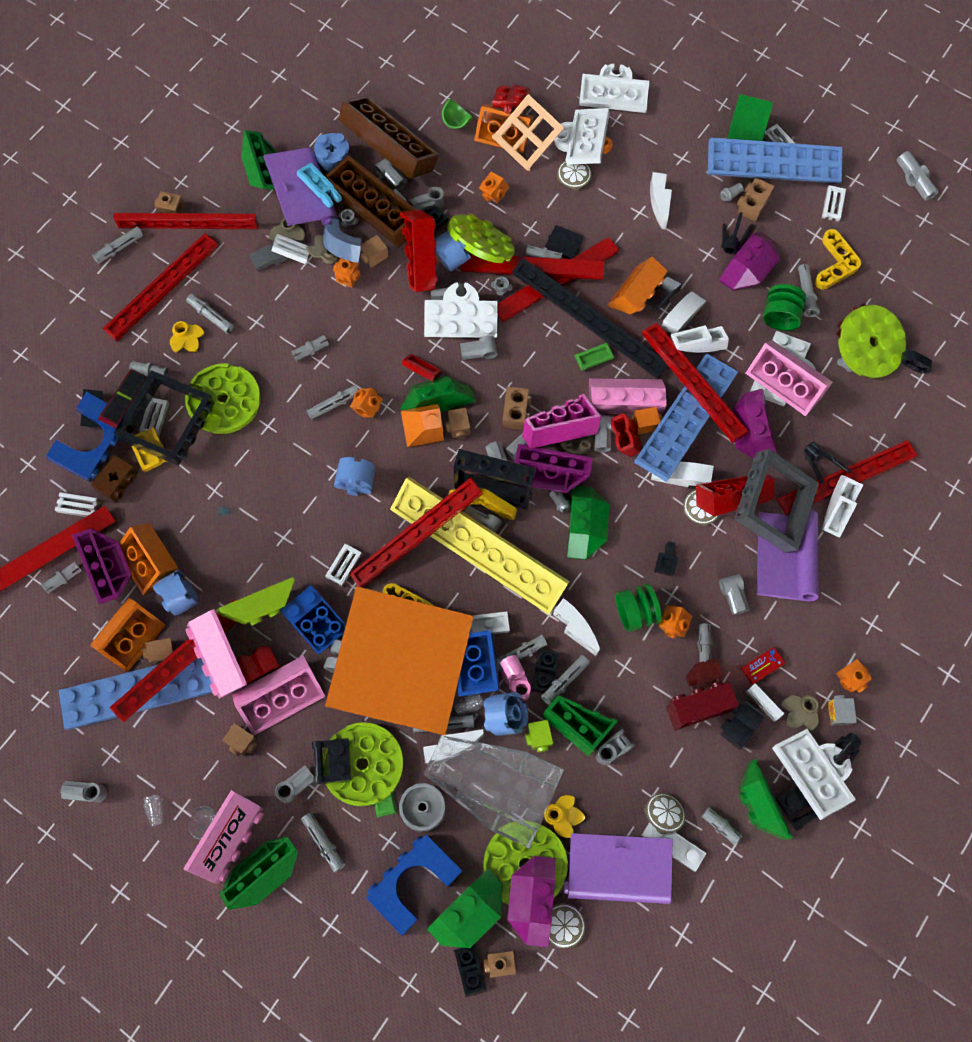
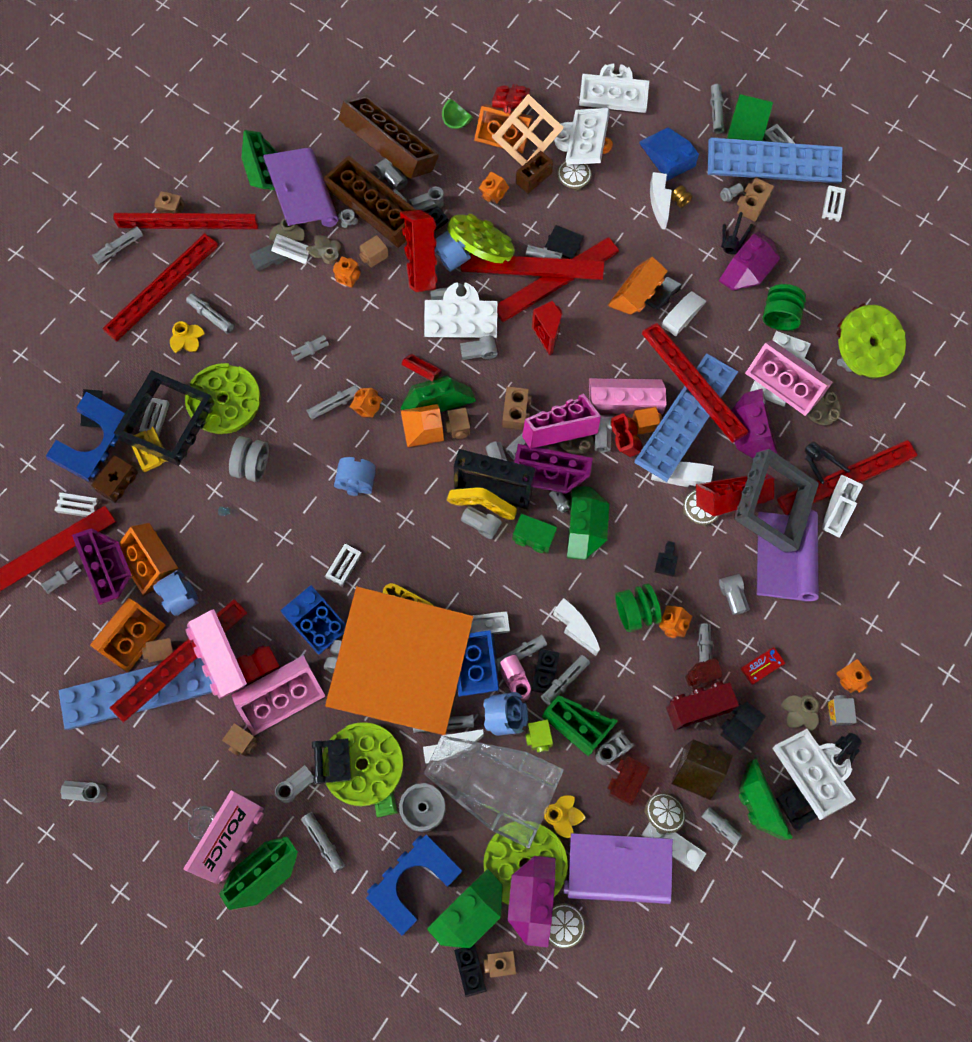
(122, 398): black tile -> none
(145, 369): light grey pin -> none
(154, 809): clear cone -> none
(248, 459): none -> light grey wheel
(258, 604): lime wedge -> none
(319, 184): medium azure hinge -> none
(331, 150): medium blue brick -> none
(341, 243): sand blue arch -> none
(416, 533): red tile -> none
(469, 704): clear cone -> none
(485, 549): light yellow plate -> none
(501, 281): light grey plate -> none
(534, 172): none -> reddish brown brick
(534, 534): none -> green brick
(546, 324): none -> red slope
(590, 318): black plate -> none
(594, 356): bright green tile -> none
(628, 780): none -> clear red brick
(670, 152): none -> blue slope
(681, 196): none -> pearl gold wheel
(701, 339): white slope -> none
(701, 769): none -> dark brown slope
(717, 110): none -> light grey pin
(764, 702): white tile -> none
(810, 307): light grey pin -> none
(826, 410): none -> dark tan dish
(842, 260): yellow beam -> none
(916, 361): black beam -> none
(917, 175): light grey piece -> none

